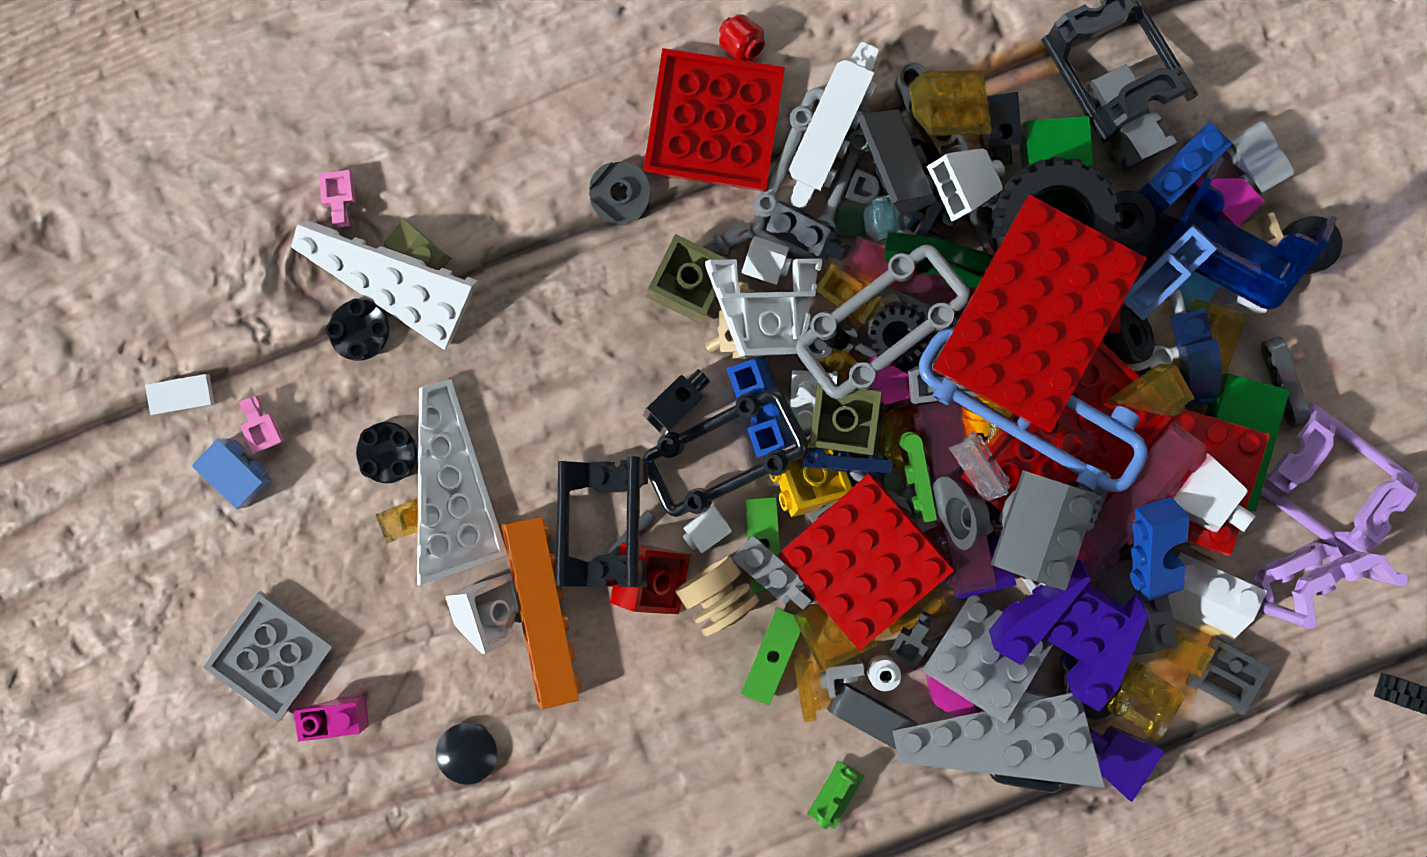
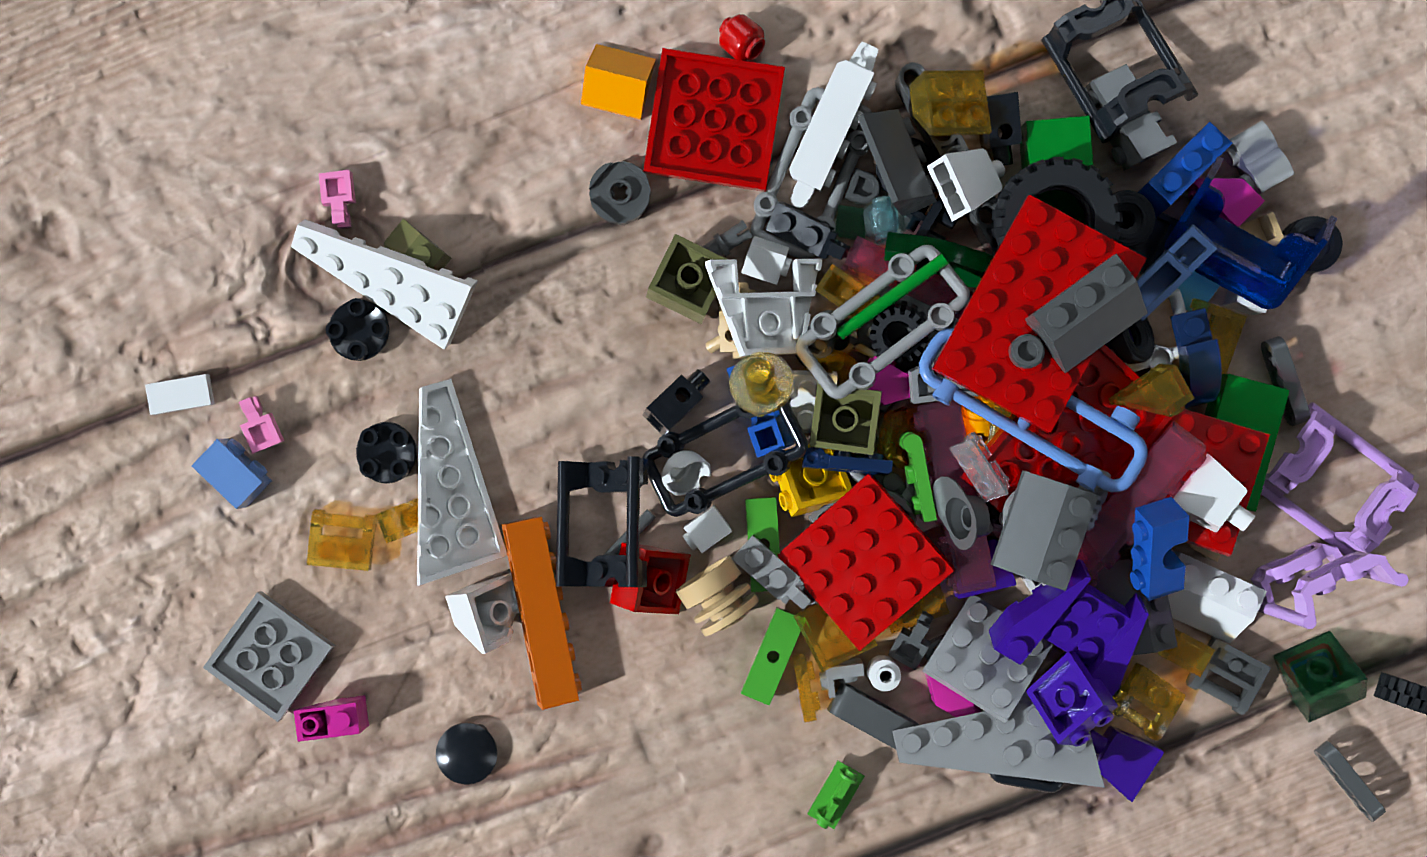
(341, 550): none -> clear yellow plate
(617, 81): none -> light orange slope
(684, 472): none -> white hair
(761, 383): none -> clear yellow plate
(892, 296): none -> green bar
(1026, 351): none -> dark grey tile
(1071, 701): none -> dark purple plate
(1088, 313): none -> dark grey slope
(1321, 676): none -> clear green slope
(1349, 781): none -> dark grey beam

